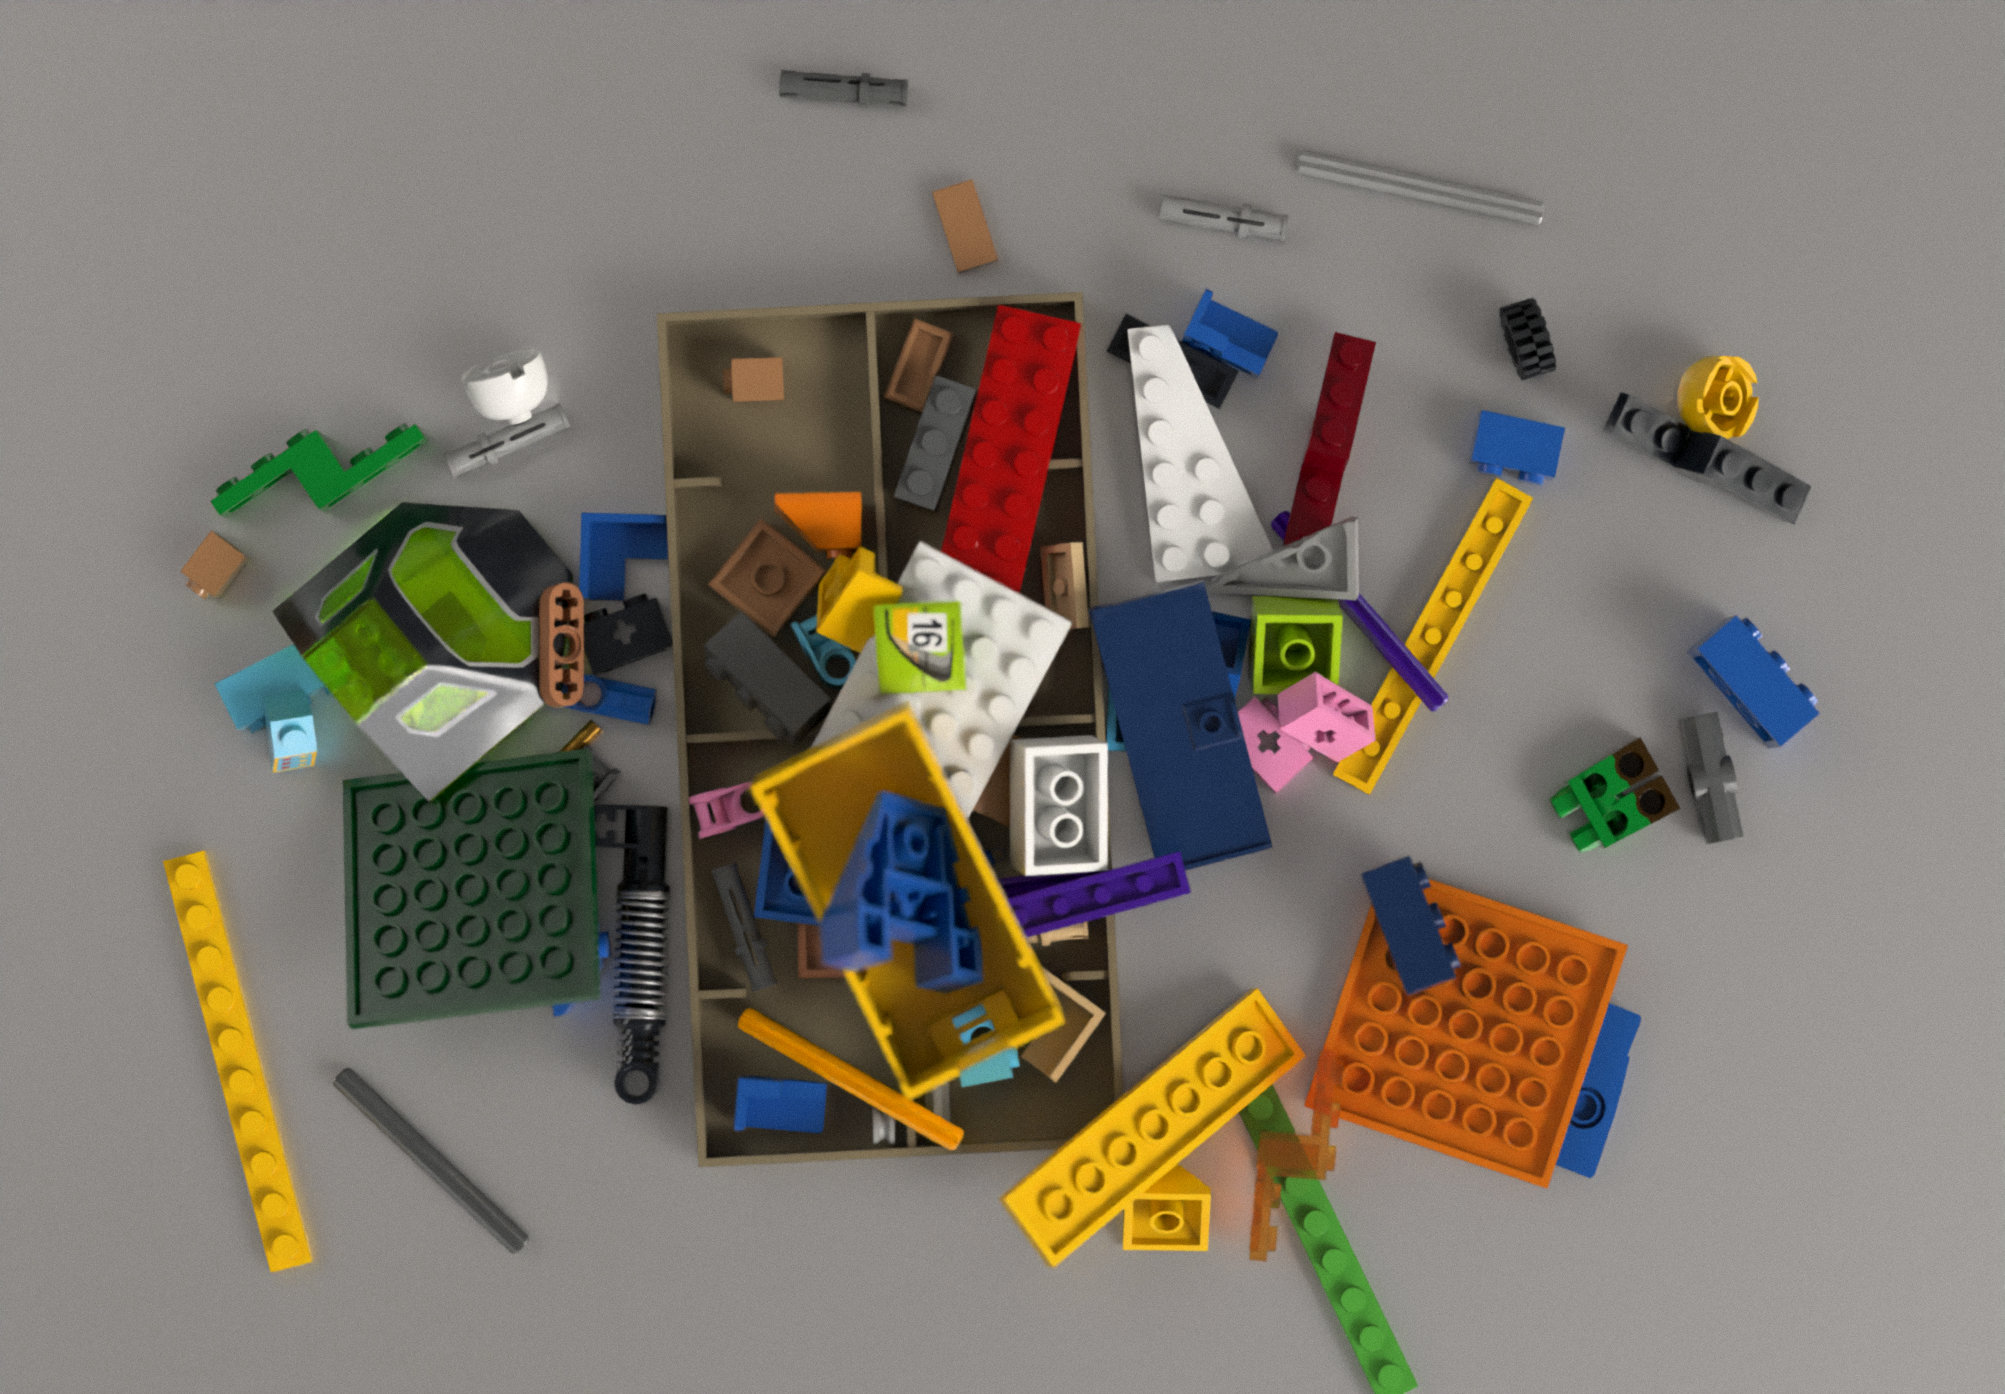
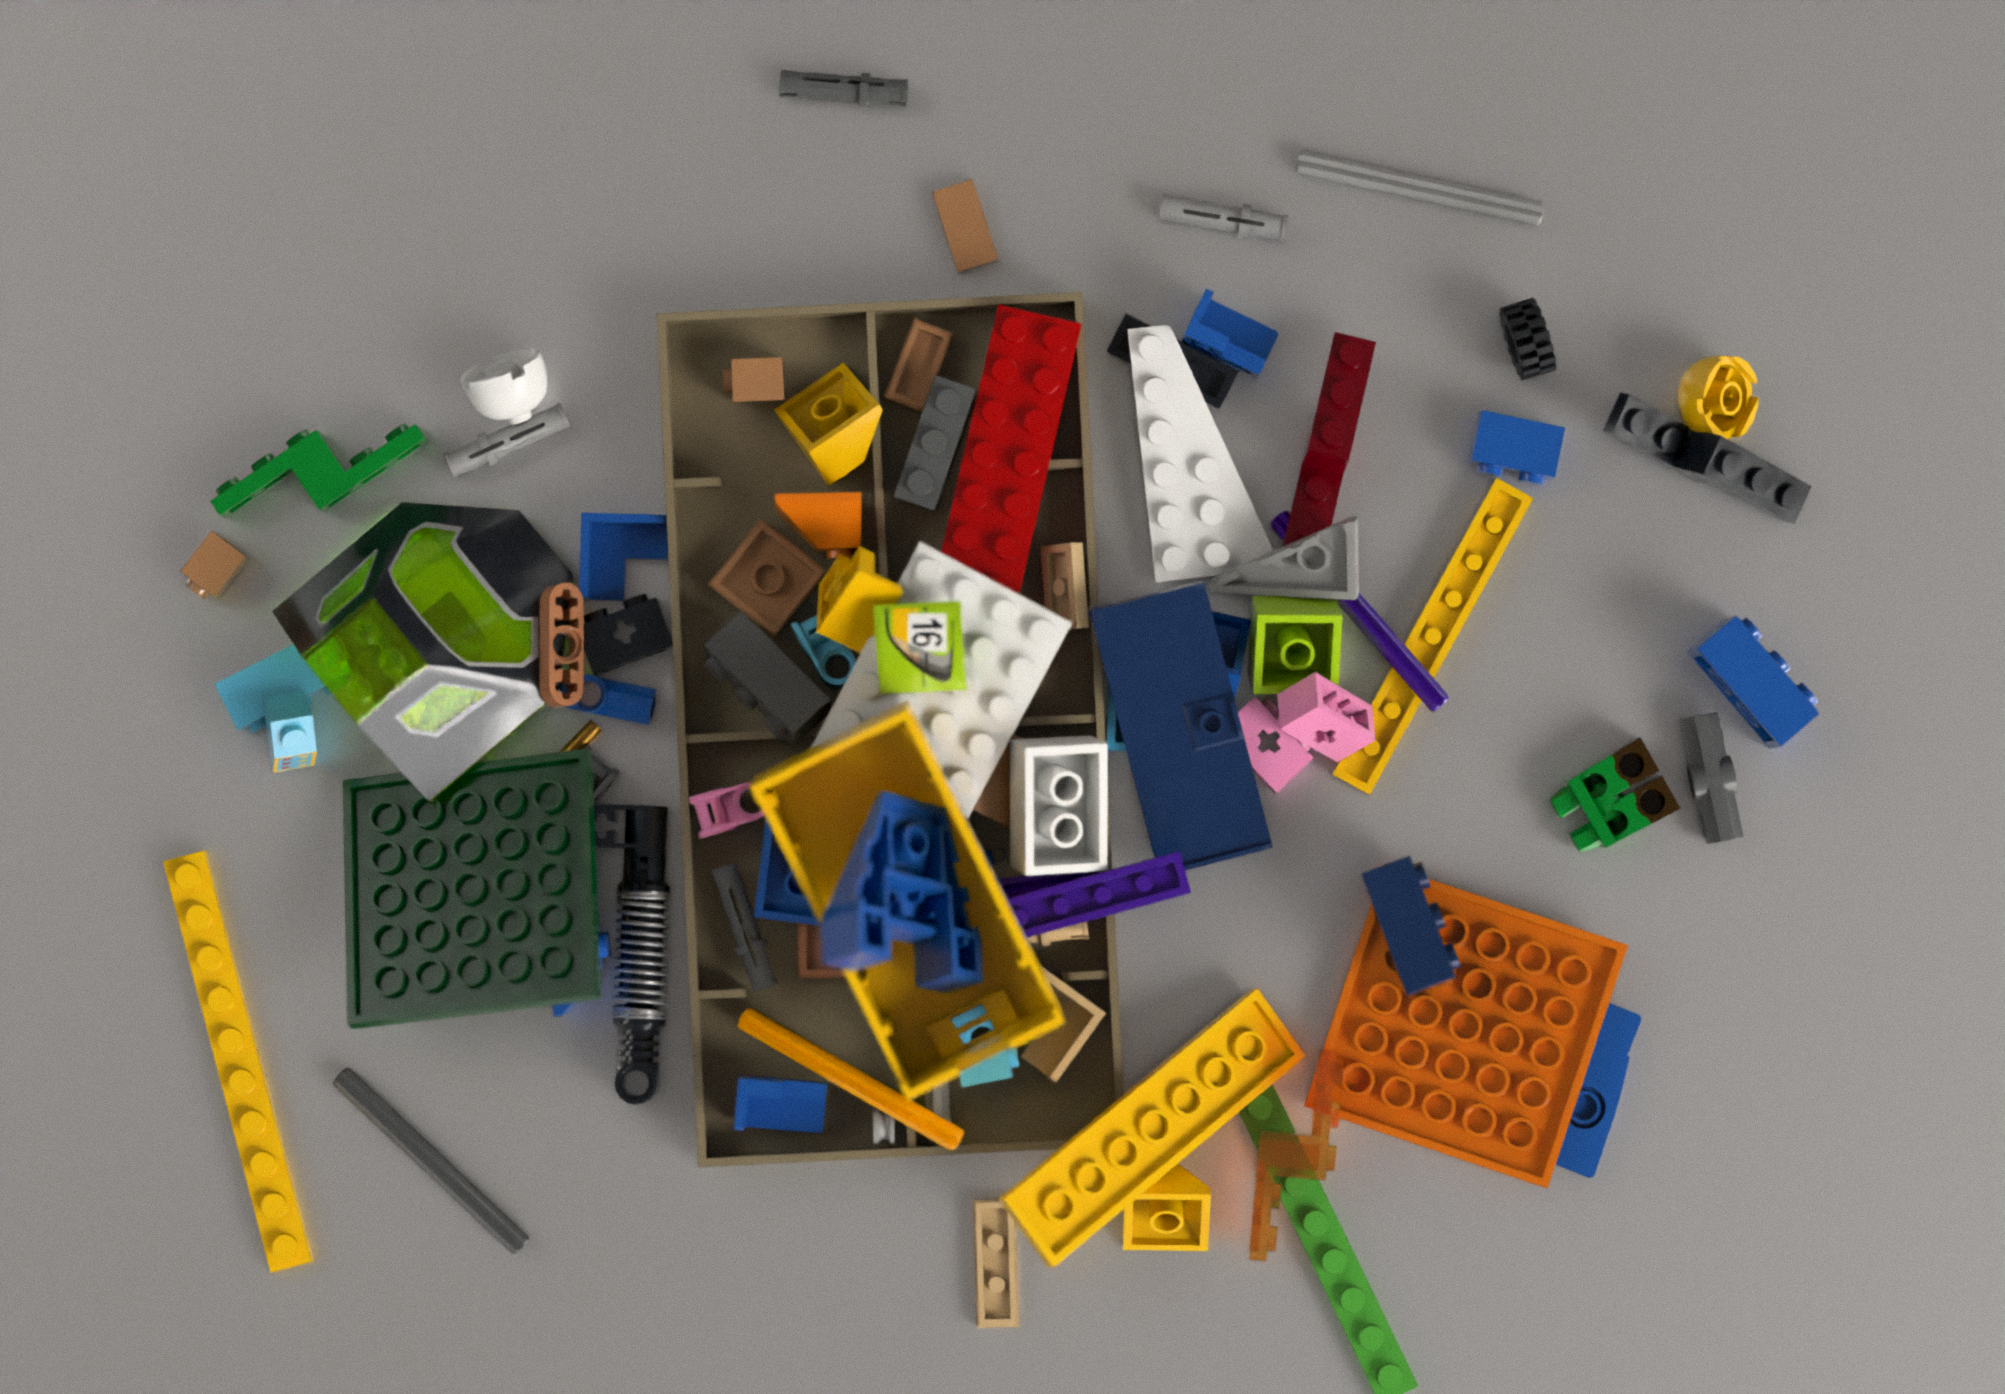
(832, 422): none -> yellow slope
(995, 1265): none -> tan tile

